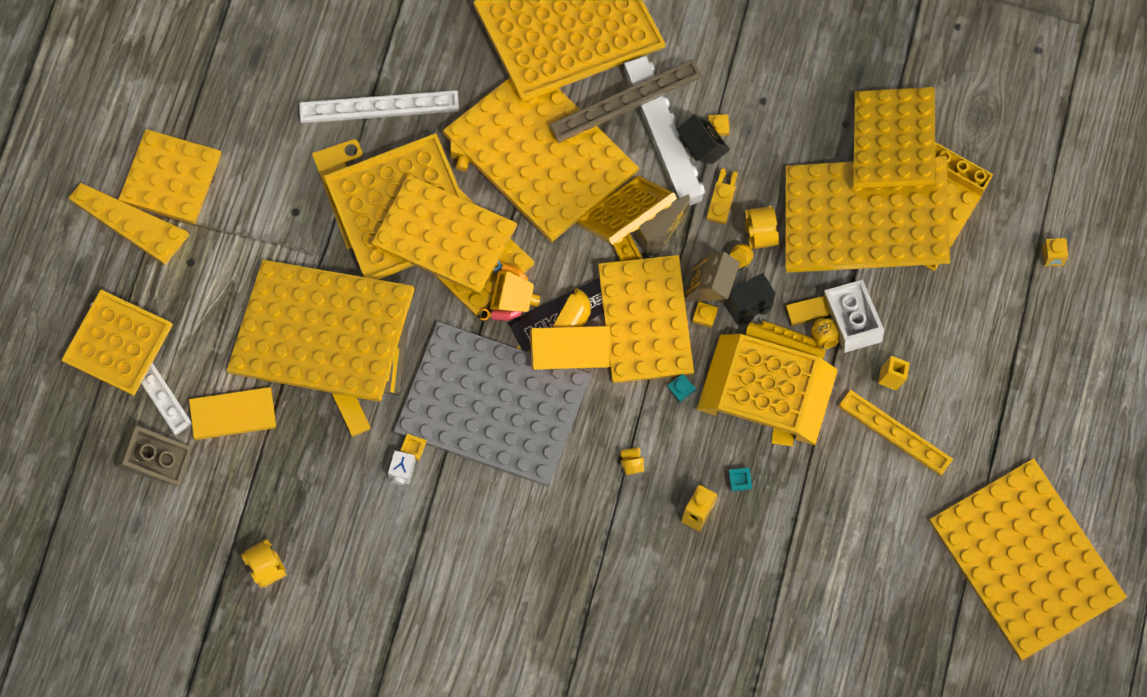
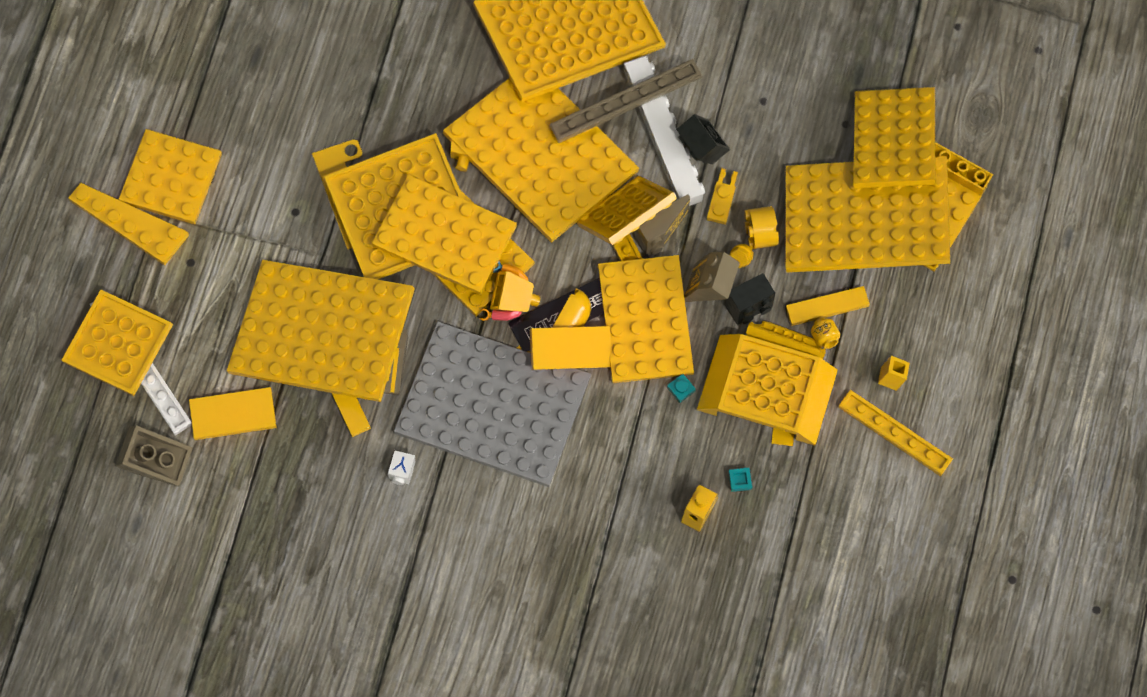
(265, 563): yellow brick -> none
(378, 106): white tile -> none
(414, 446): yellow plate -> none
(632, 461): yellow piece -> none
(705, 314): yellow plate -> none
(720, 123): yellow plate -> none
(854, 316): white slope -> none
(1027, 559): yellow plate -> none
(1055, 252): yellow brick -> none

